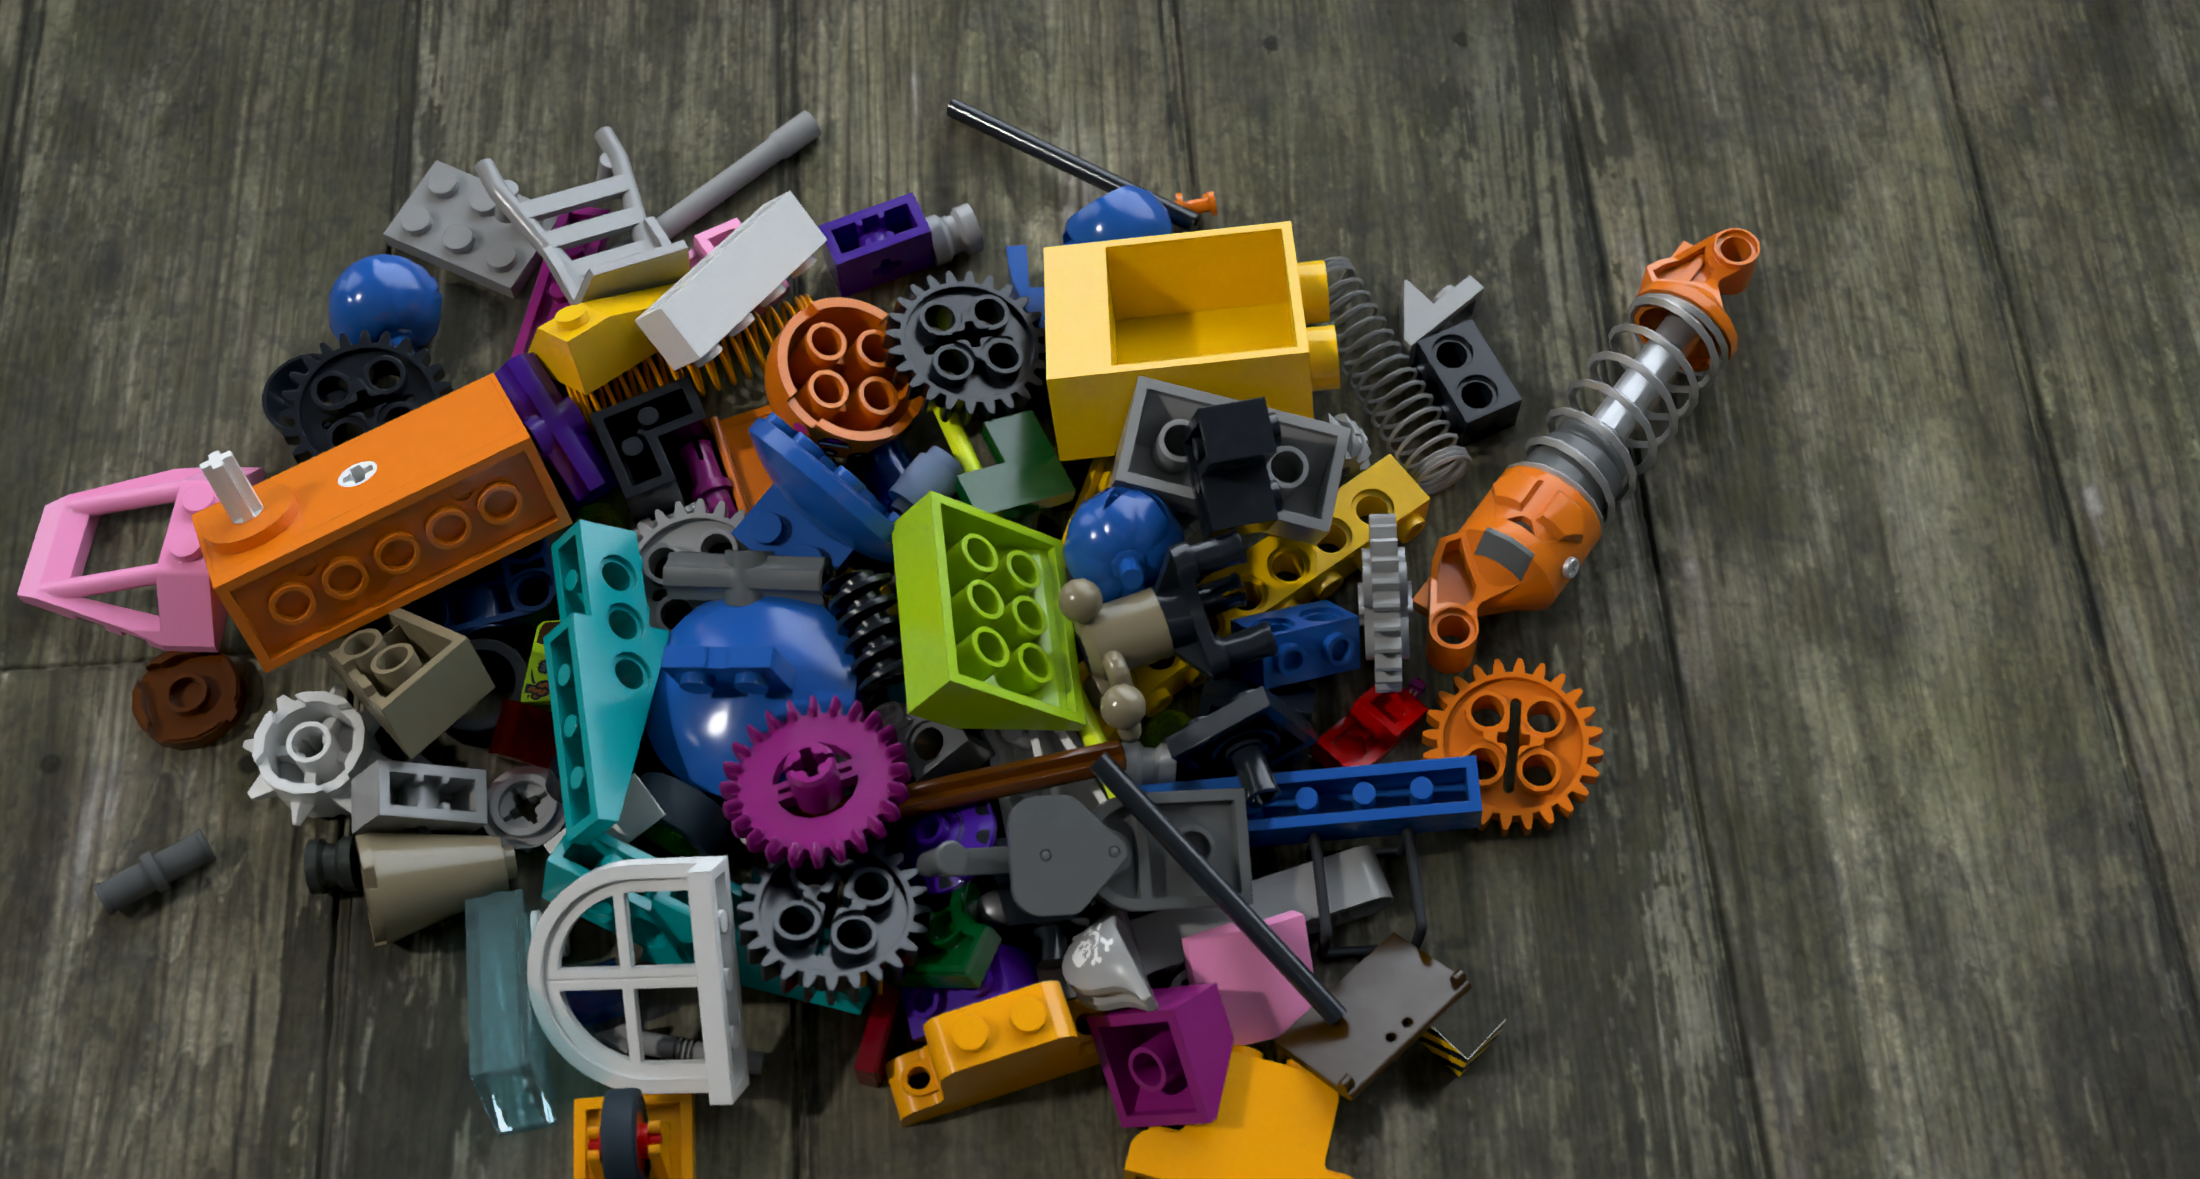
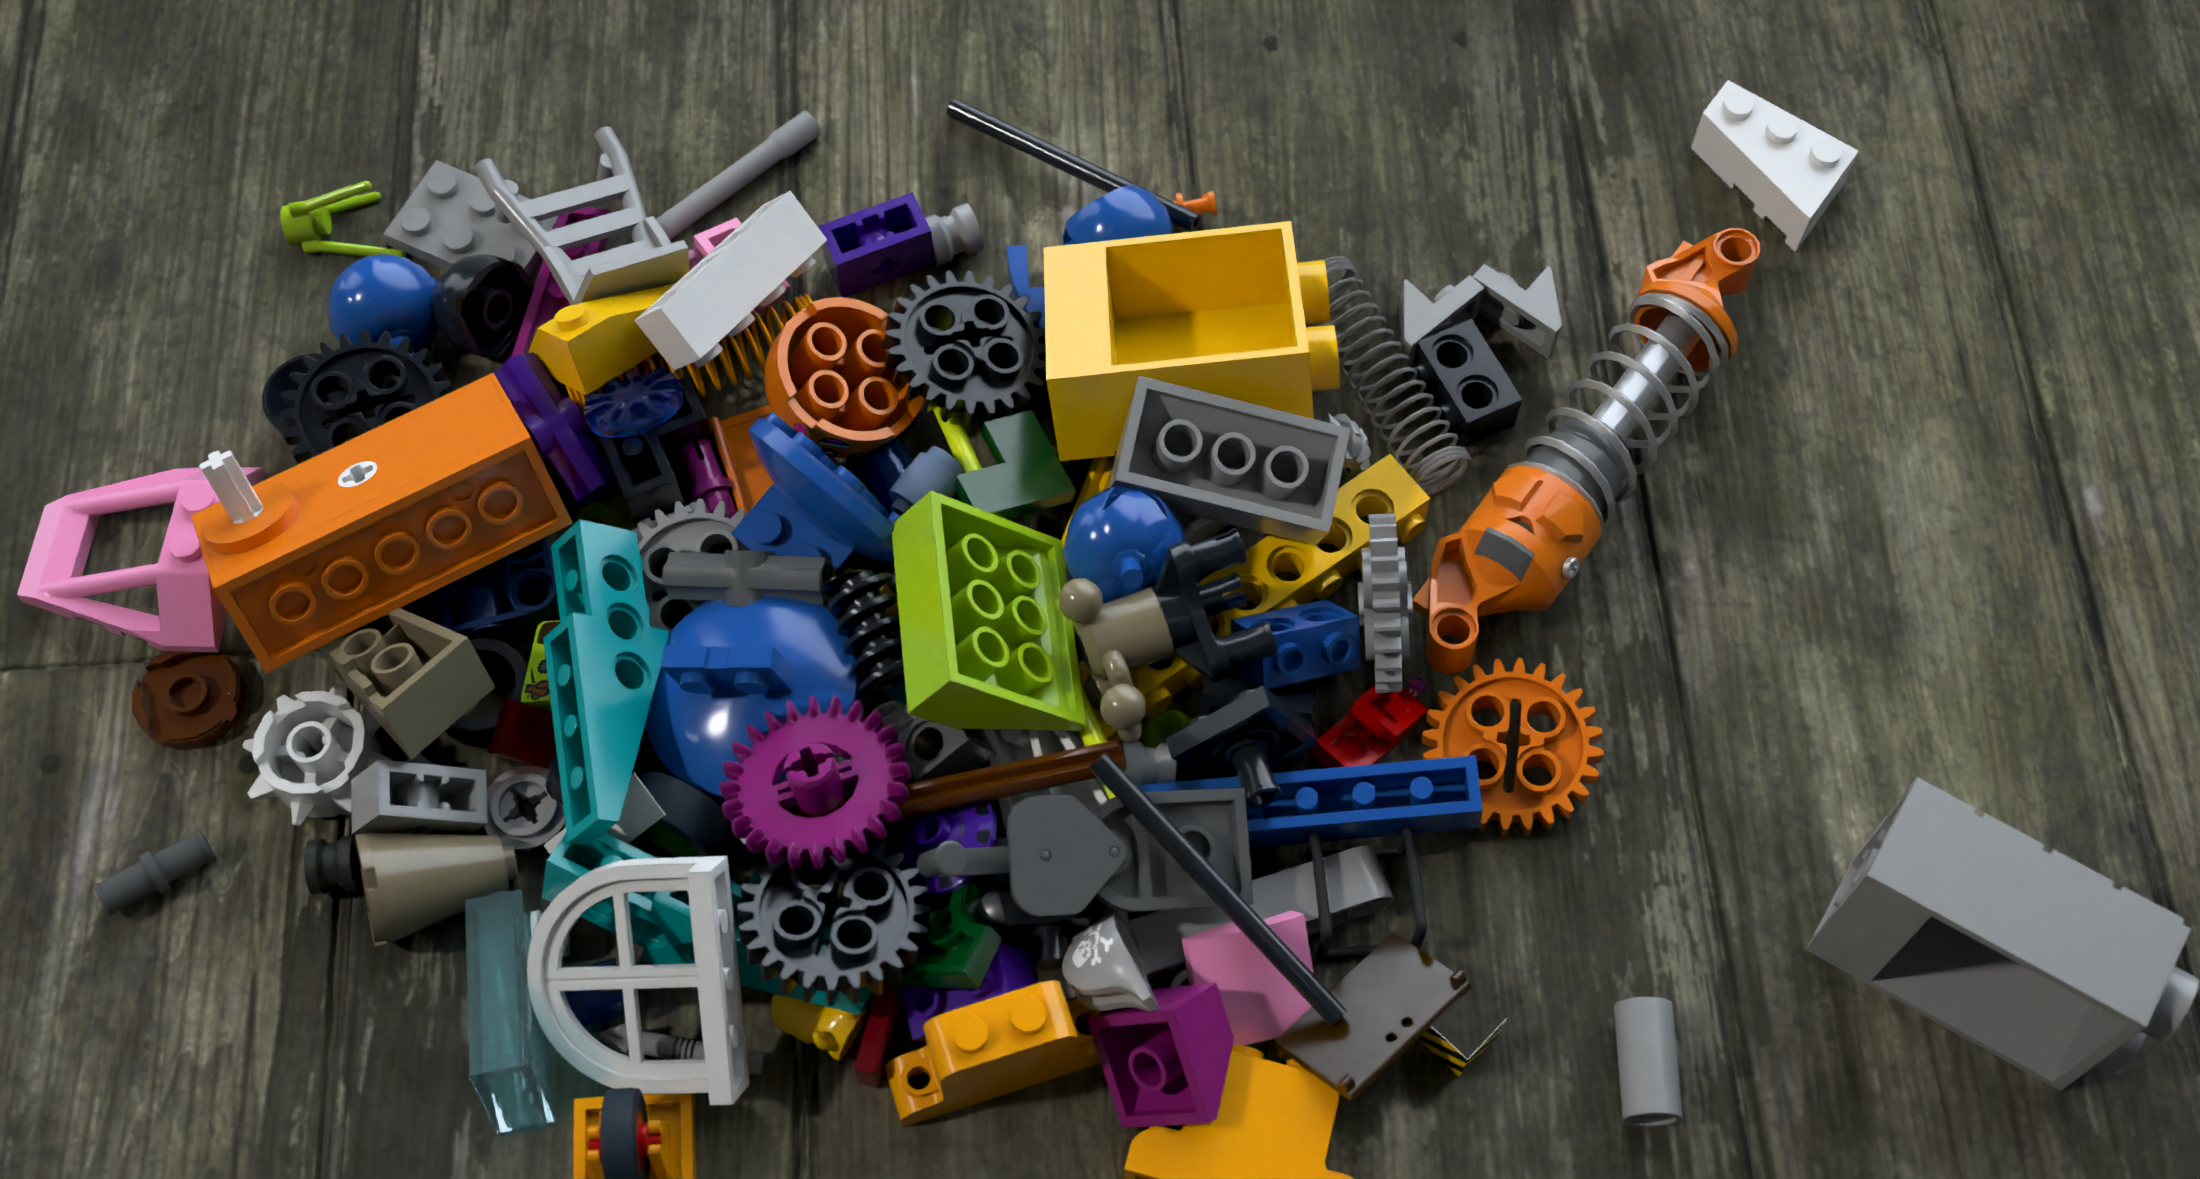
(311, 220): none -> lime plant
(482, 304): none -> black cylinder
(634, 403): none -> clear blue wheel
(817, 1024): none -> yellow animal
(1228, 469): black brick -> none
(1526, 314): none -> light grey slope
(1647, 1062): none -> light grey pin
(1773, 159): none -> white wedge
(2006, 940): none -> light grey brick

